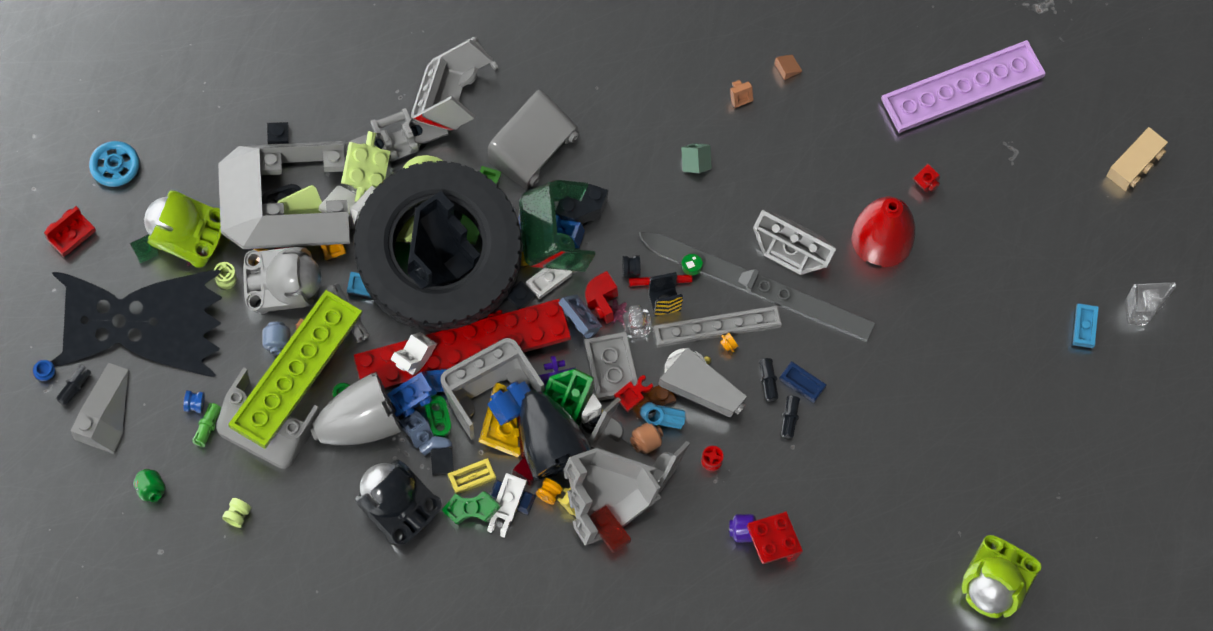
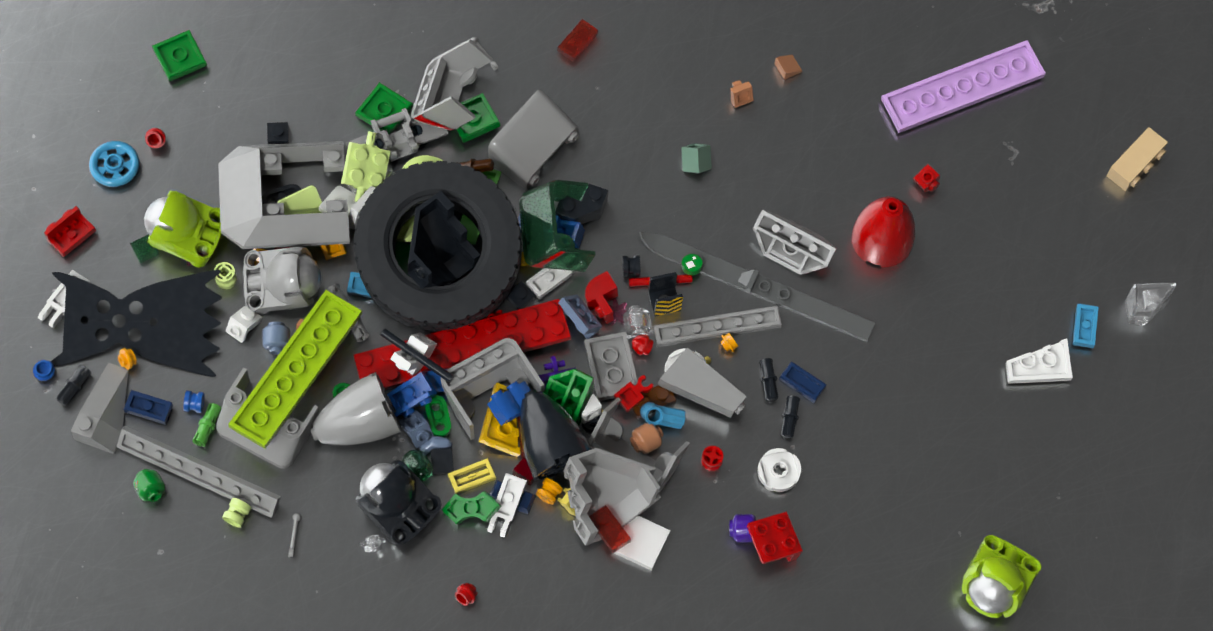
(57, 302): none -> white hinge
(127, 358): none -> light orange plate
(148, 407): none -> dark blue plate
(155, 138): none -> red plate
(179, 55): none -> green plate
(197, 471): none -> light grey plate
(242, 323): none -> white bracket
(296, 517): none -> light grey hinge
(372, 543): none -> clear plate
(381, 104): none -> green plate
(417, 355): none -> black bar
(418, 463): none -> clear green head
(466, 594): none -> red plate
(479, 165): none -> reddish brown axle
(484, 120): none -> green plate
(577, 40): none -> clear red plate
(642, 344): none -> red plate
(645, 543): none -> white tile
(768, 464): none -> white plate
(1044, 365): none -> white wing

